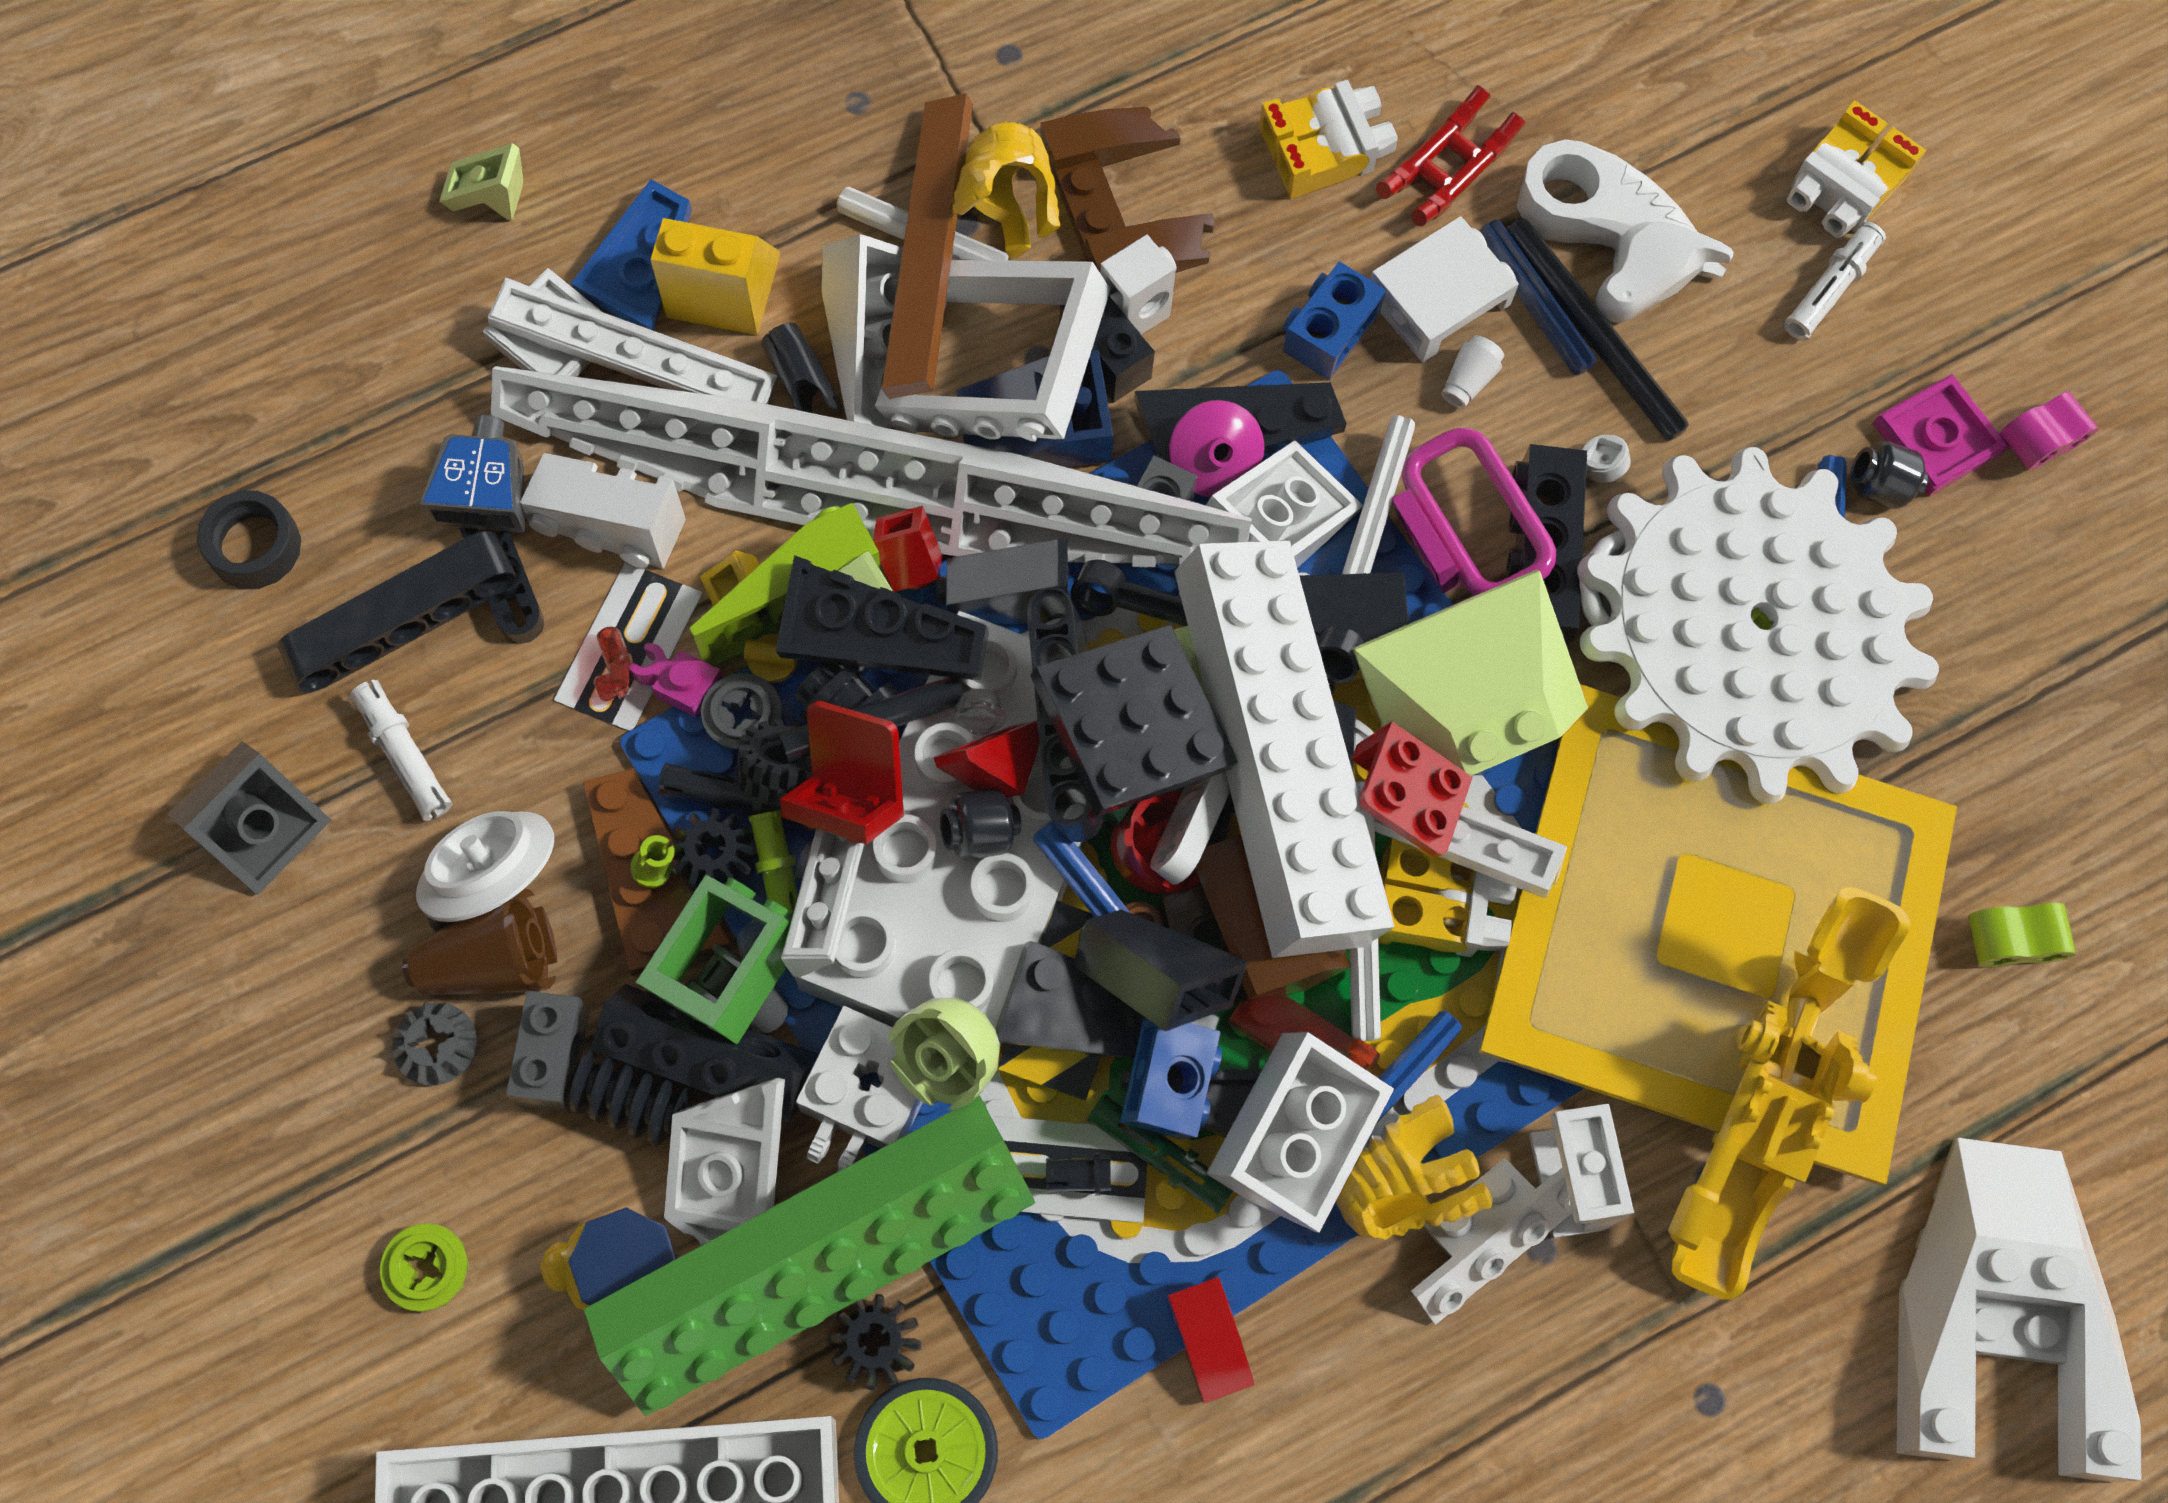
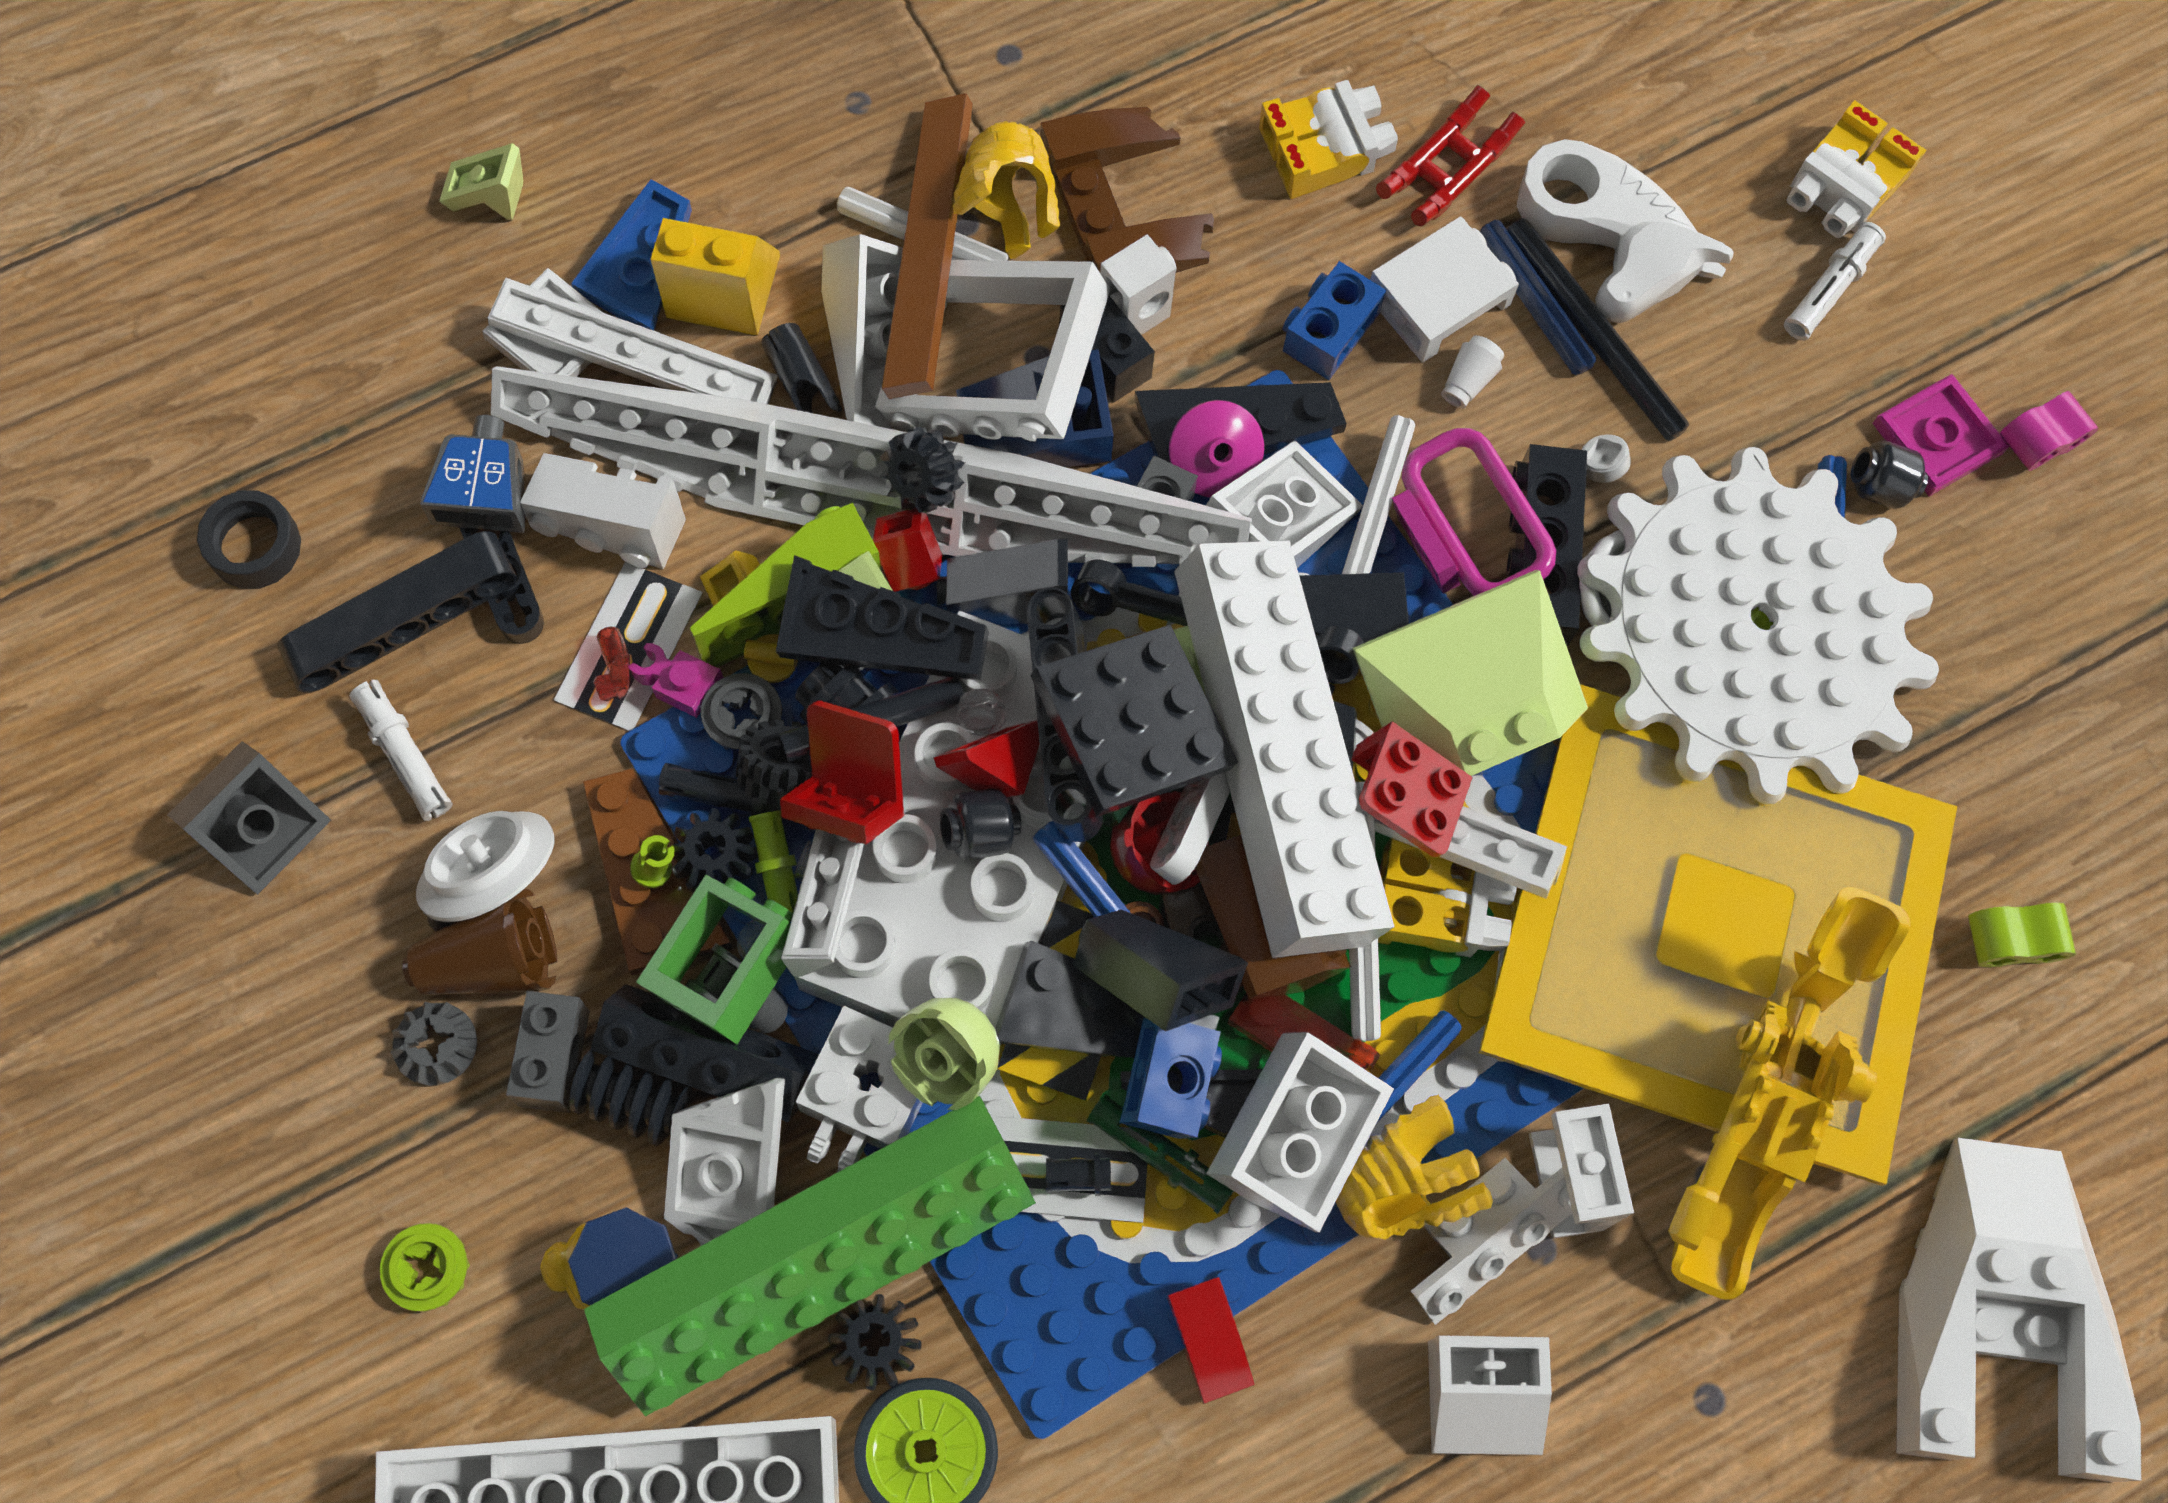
(922, 469): none -> black gear
(1489, 1394): none -> white slope

